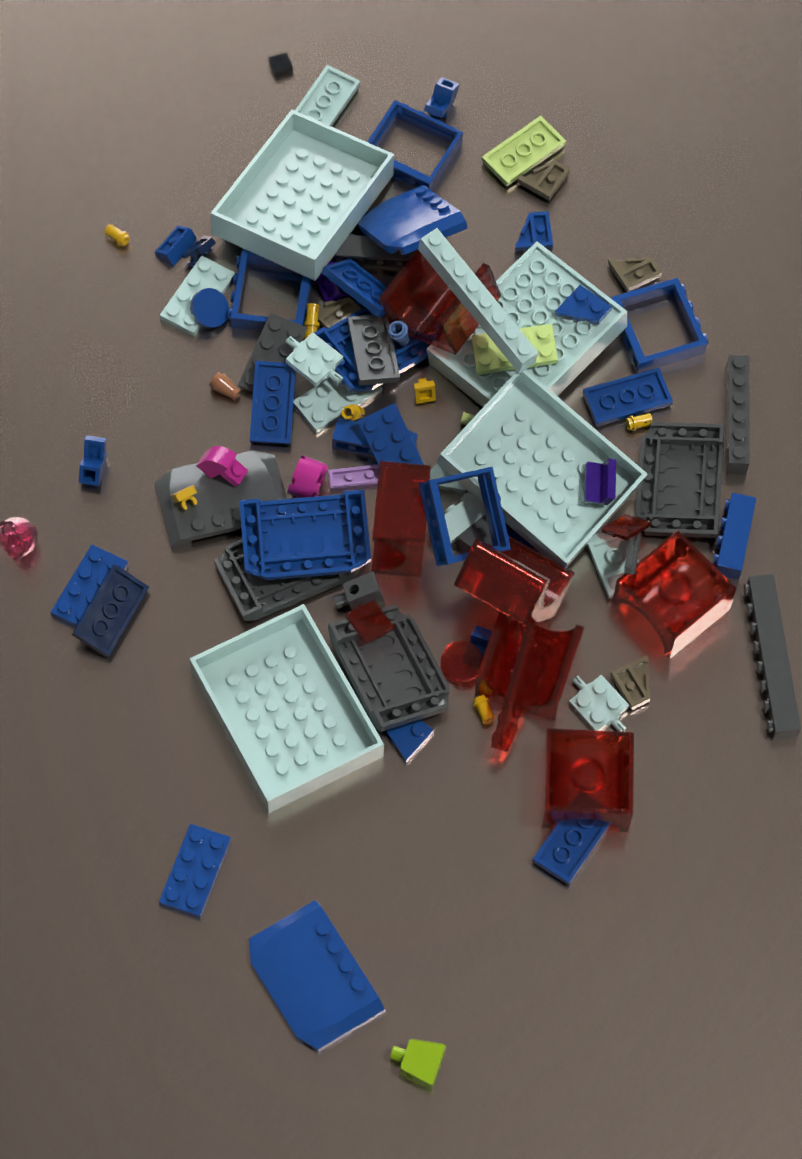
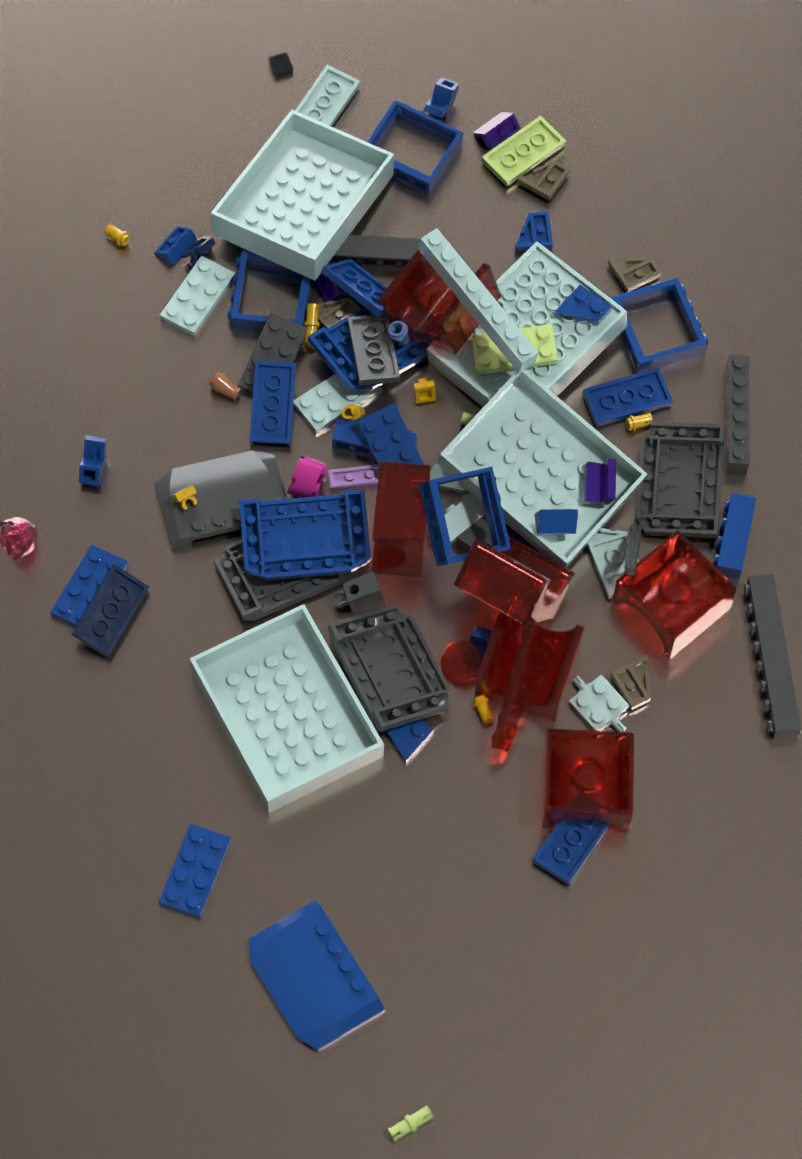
(209, 308): blue tile -> none
(222, 461): dark pink brick -> none
(314, 359): light aqua plate -> none
(369, 621): clear red piece -> none
(409, 217): blue slope -> none
(410, 1123): none -> yellowish green pin
(420, 1061): lime torso -> none
(498, 129): none -> dark purple panel
(556, 521): none -> blue slope
(626, 527): clear red piece -> none

